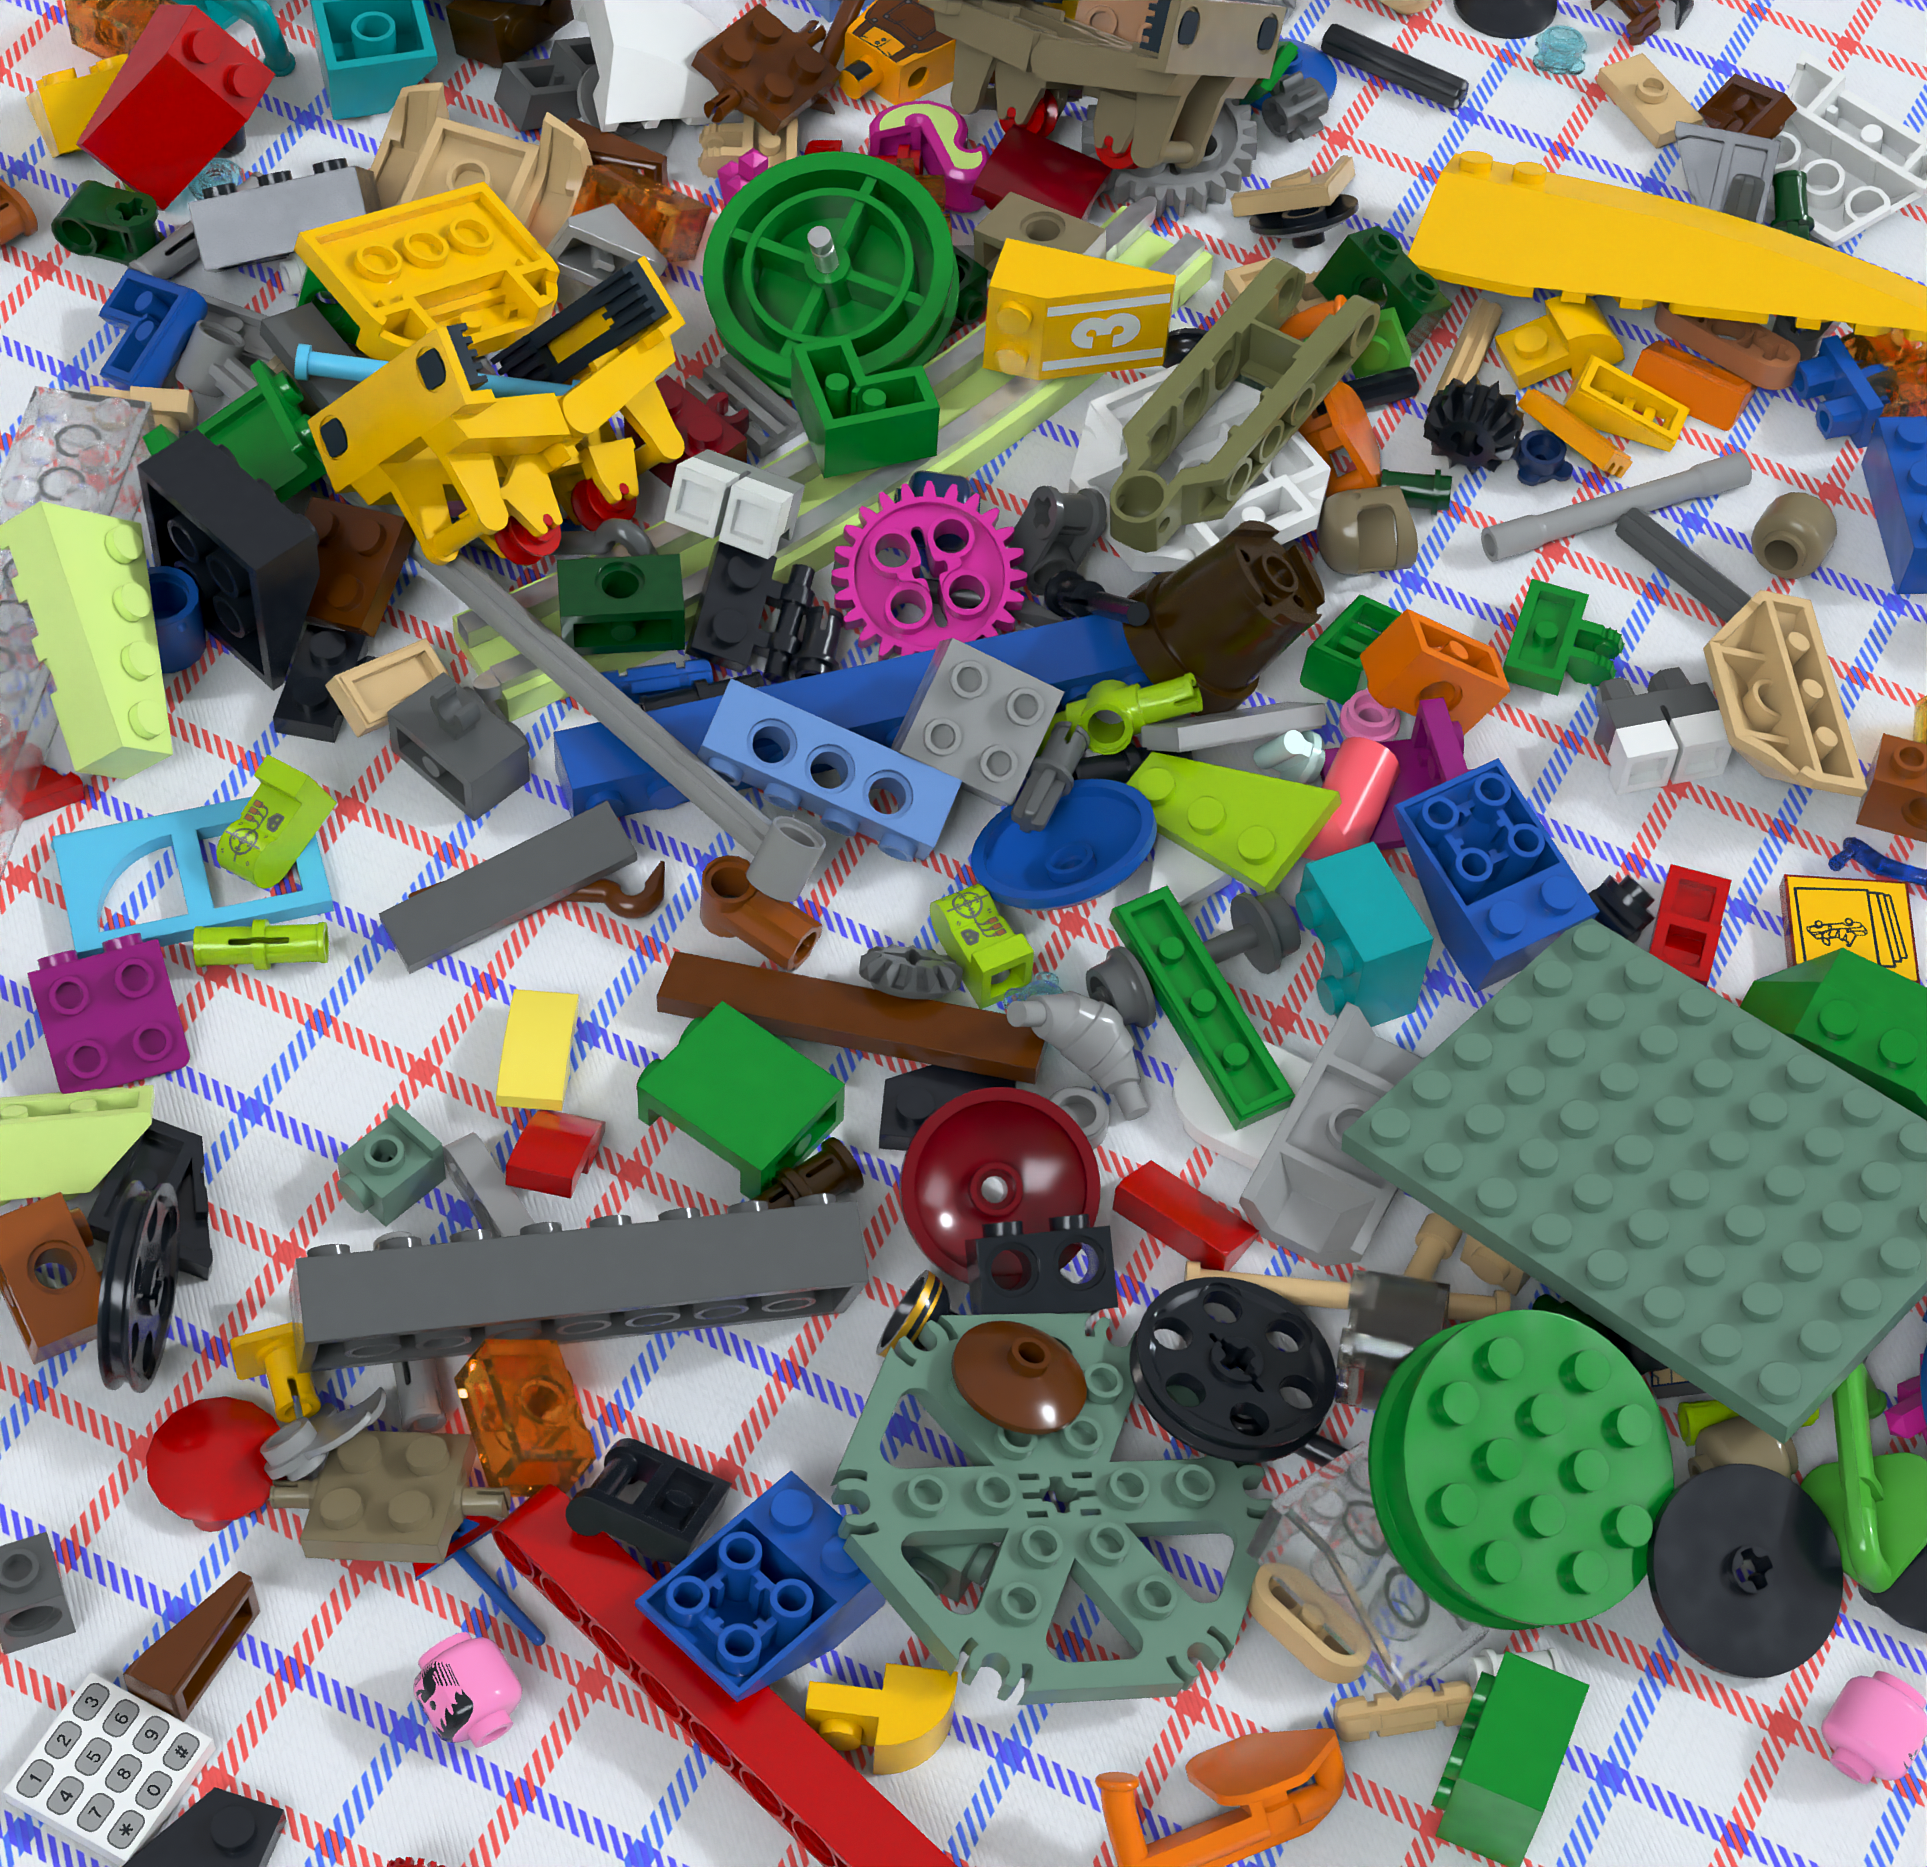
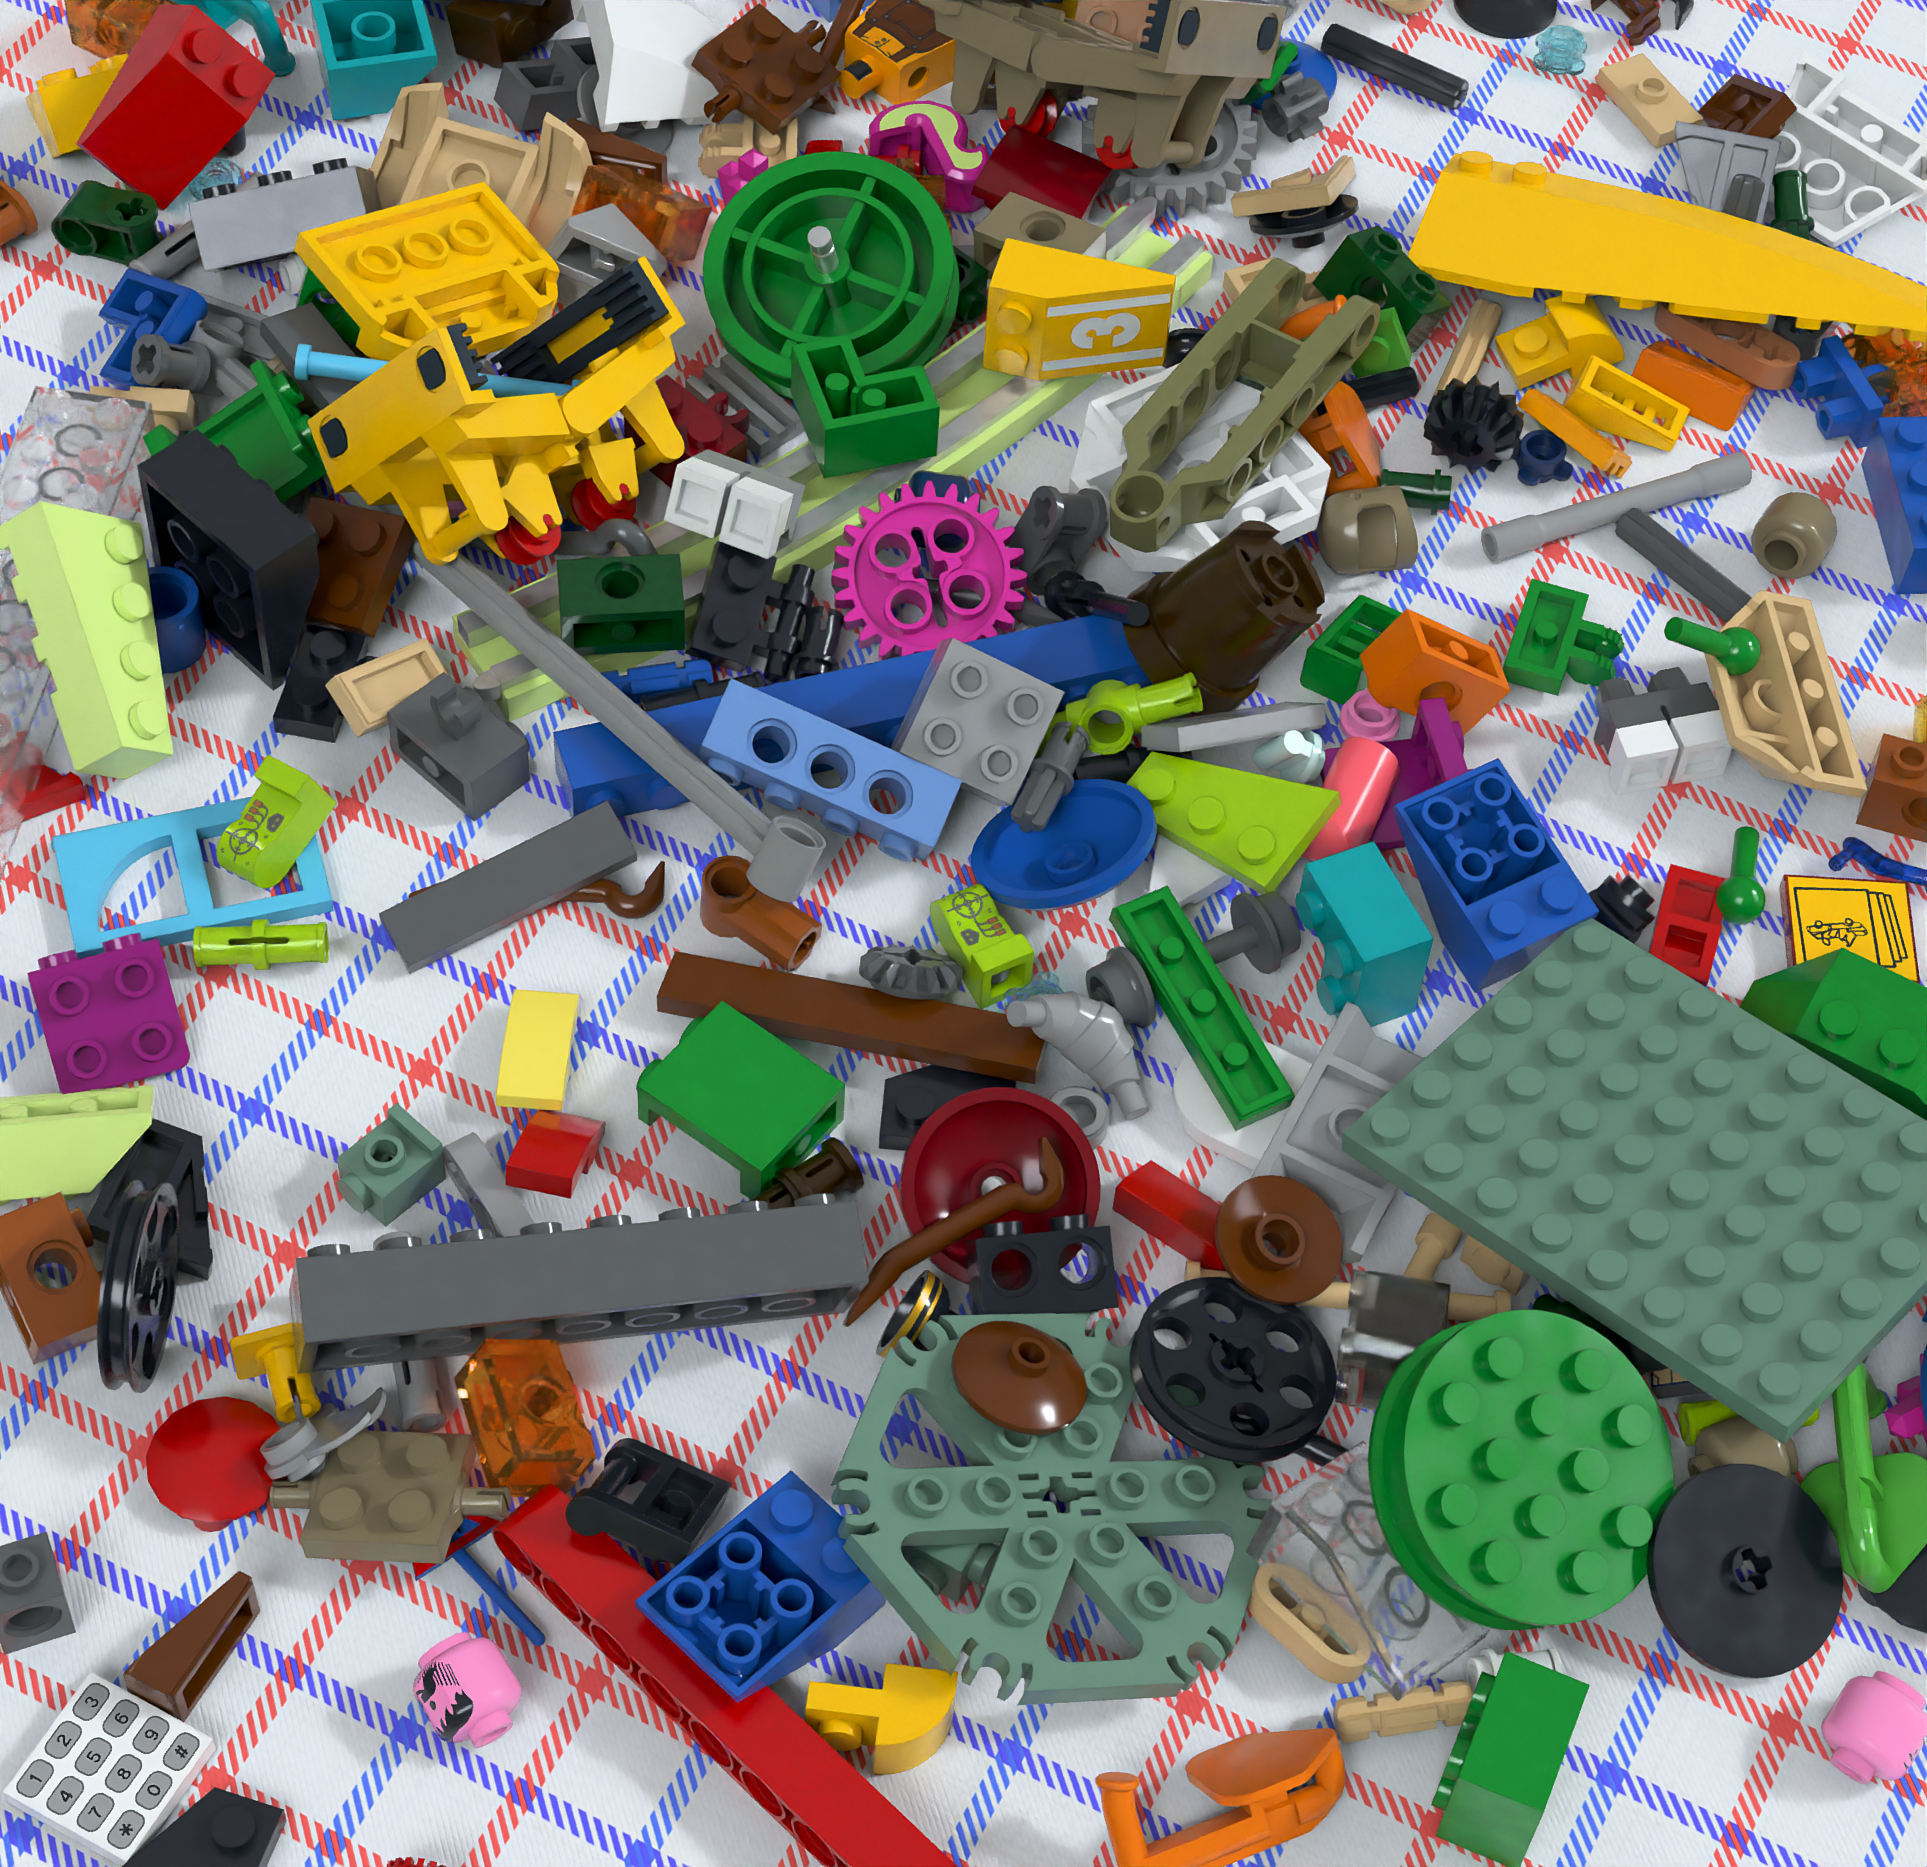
(170, 363): none -> dark grey bush
(959, 1225): none -> reddish brown piece
(1297, 1226): none -> reddish brown dish
(1733, 647): none -> green bar
(1740, 895): none -> green bar

